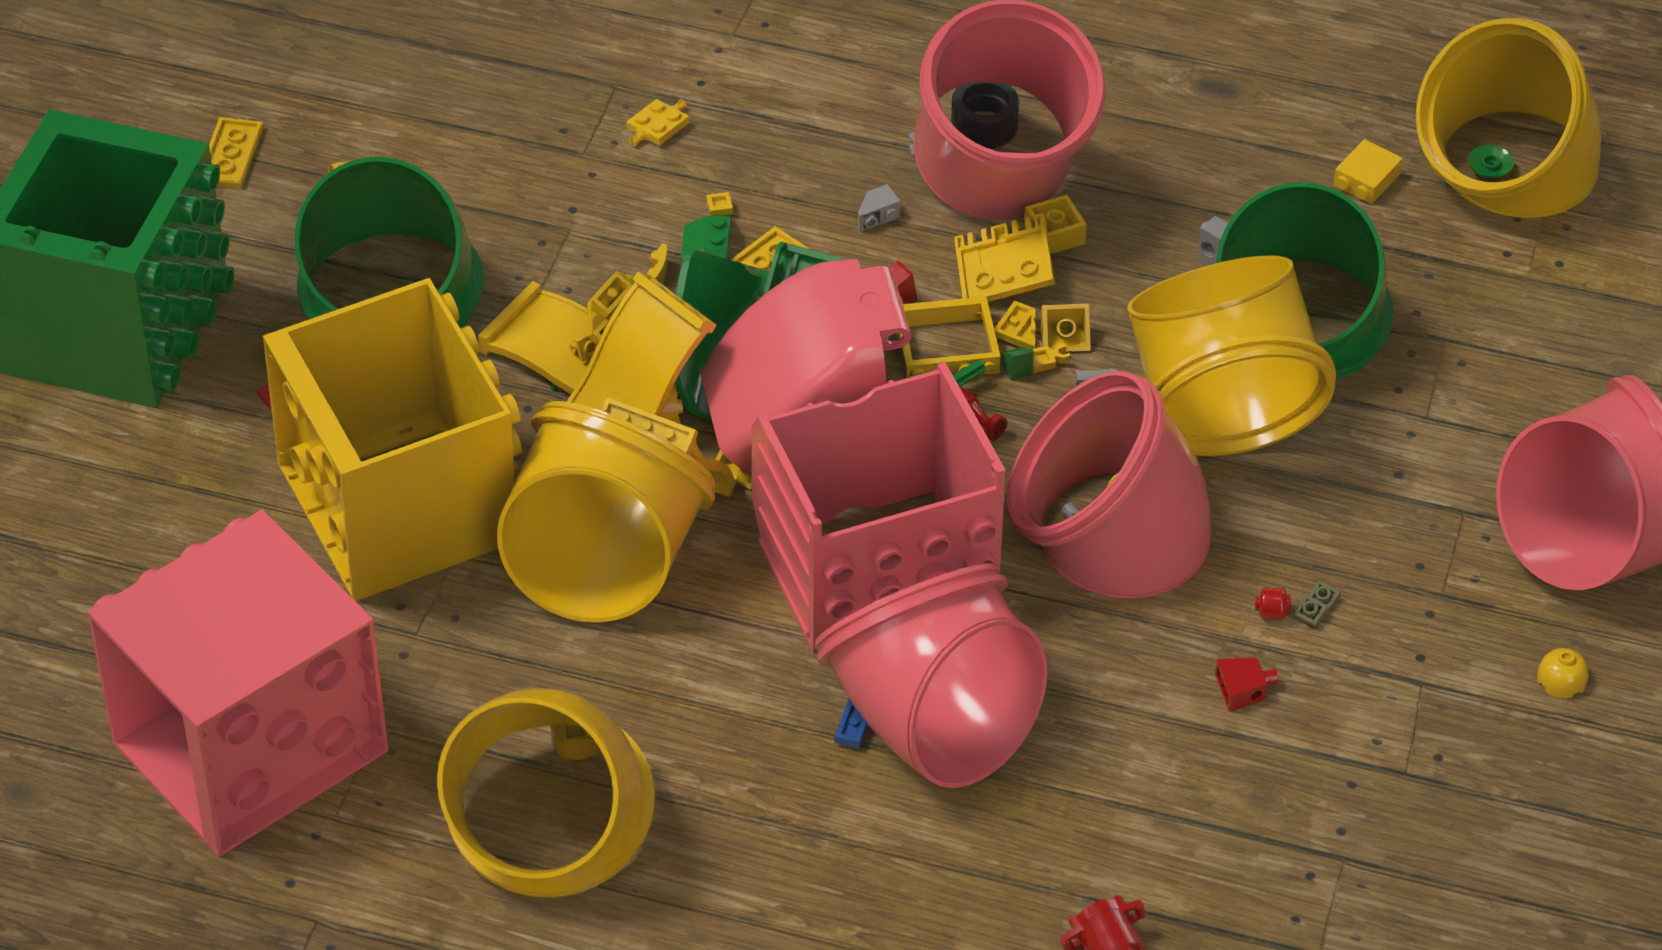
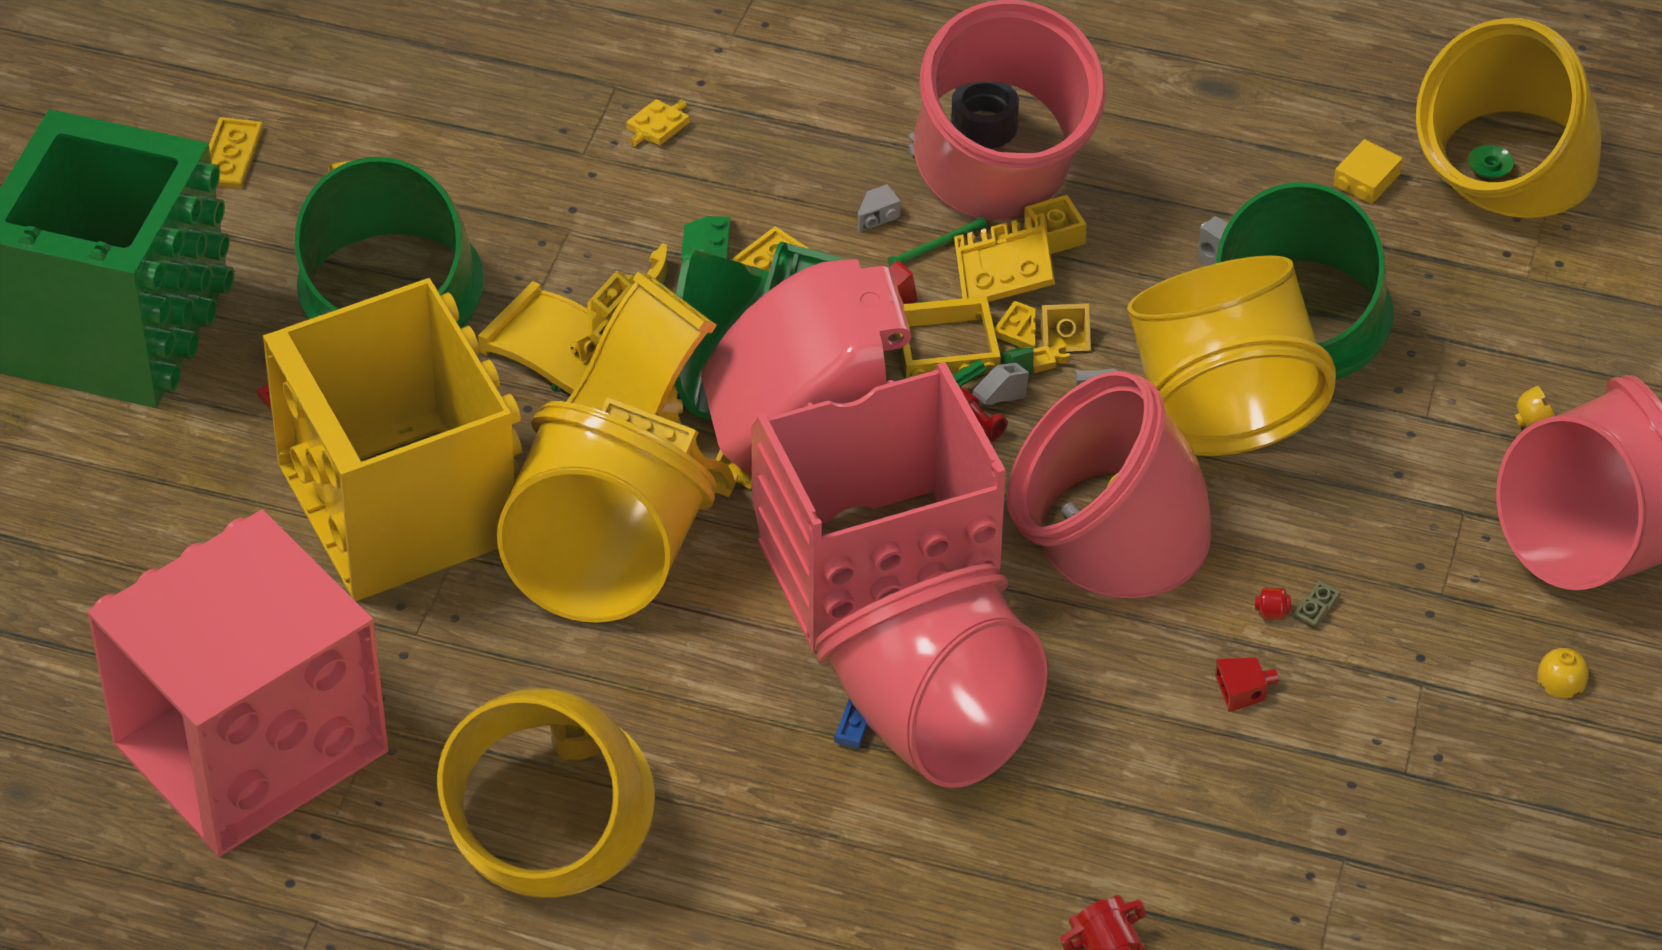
(719, 204): yellow plate -> none
(980, 223): none -> green bar
(1003, 384): none -> light grey slope
(1532, 407): none -> yellow cylinder

